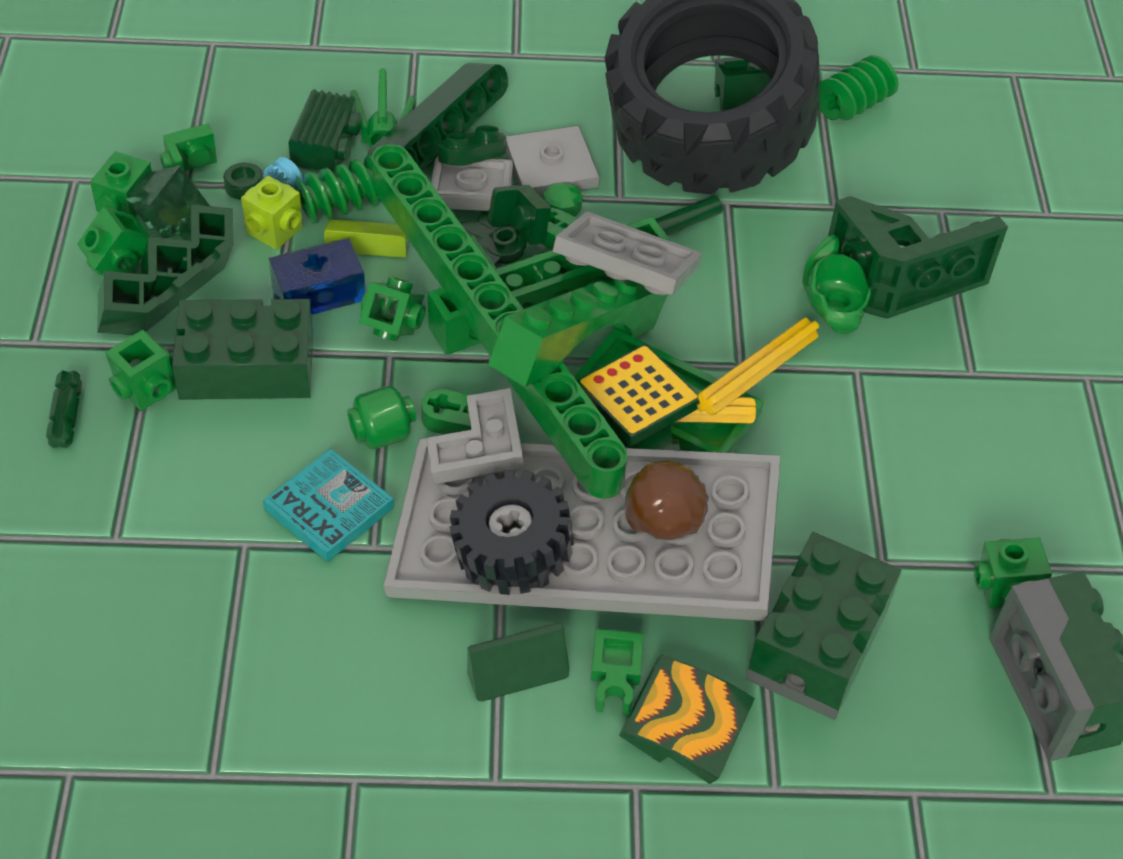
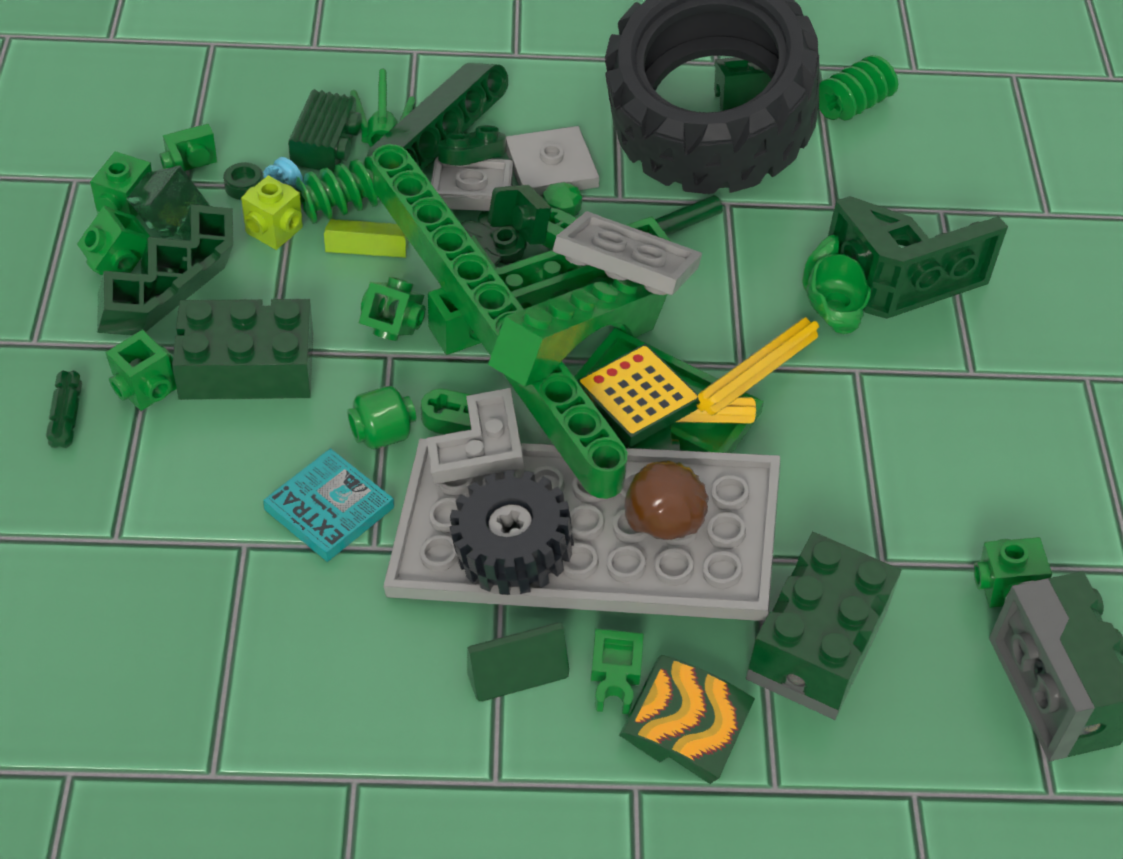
(324, 274): clear blue brick -> none

